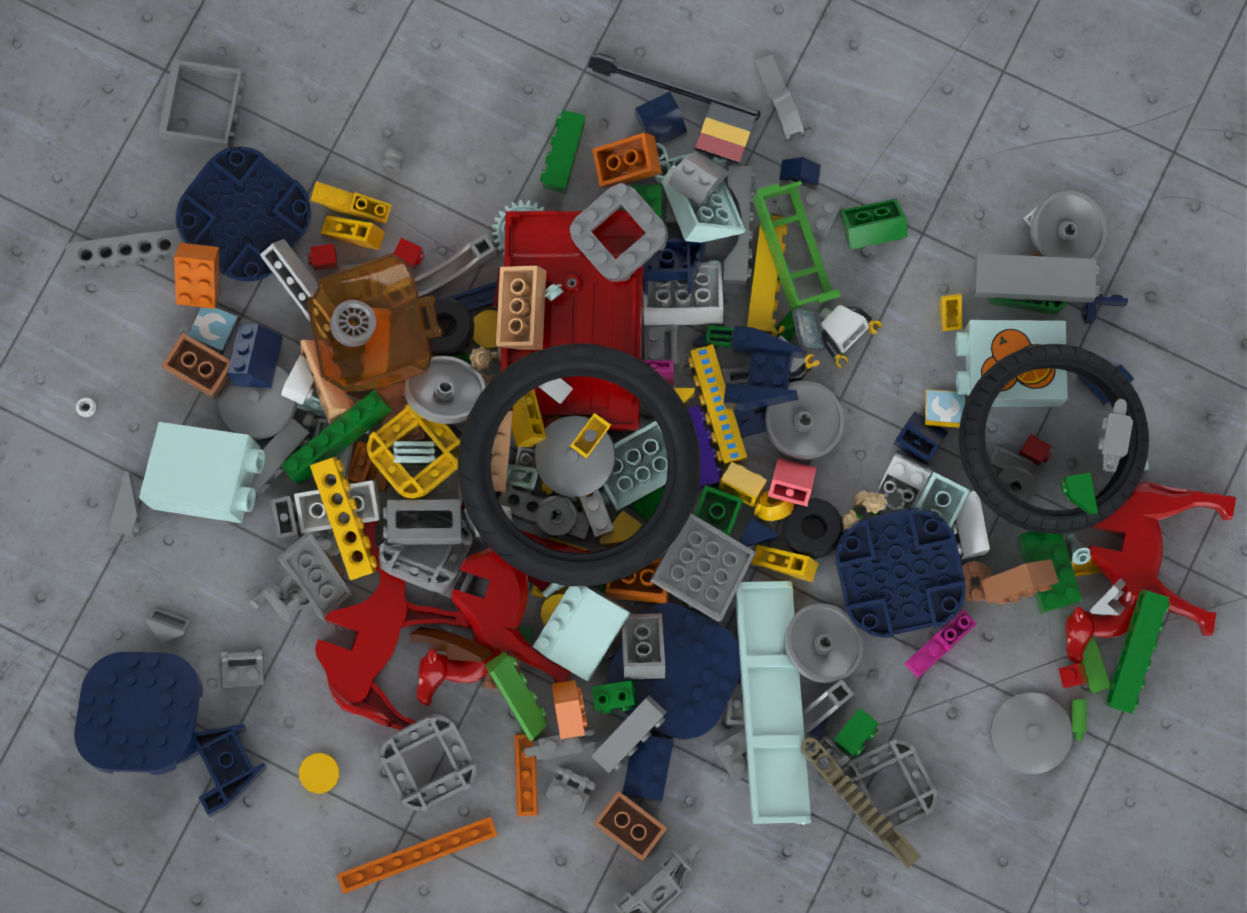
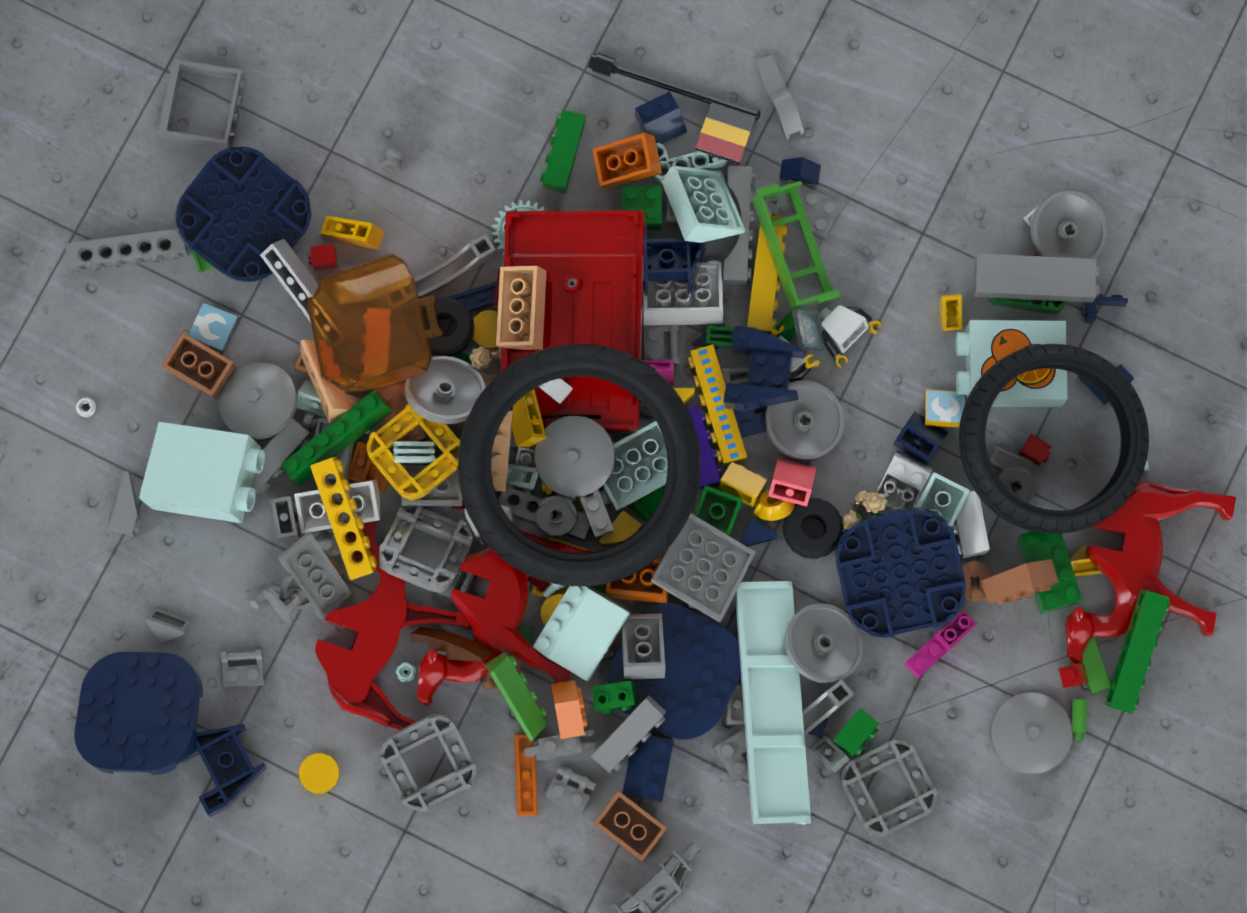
(197, 275): orange brick -> none
(254, 356): dark blue slope -> none
(299, 383): white slope -> none
(338, 331): light grey wheel -> none
(350, 204): yellow slope -> none
(405, 677): none -> light aqua plate
(410, 253): red brick -> none
(417, 855): orange plate -> none
(422, 536): light grey piece -> none
(553, 292): light aqua plate -> none
(595, 423): yellow piece -> none
(636, 255): light grey plate -> none
(697, 177): light grey slope -> none
(785, 562): yellow slope -> none
(848, 792): dark tan piece -> none
(874, 223): green slope -> none
(1080, 492): green slope -> none
(1080, 553): light aqua cone -> none
(1108, 602): light grey slope -> none
(1116, 436): light grey hinge -> none

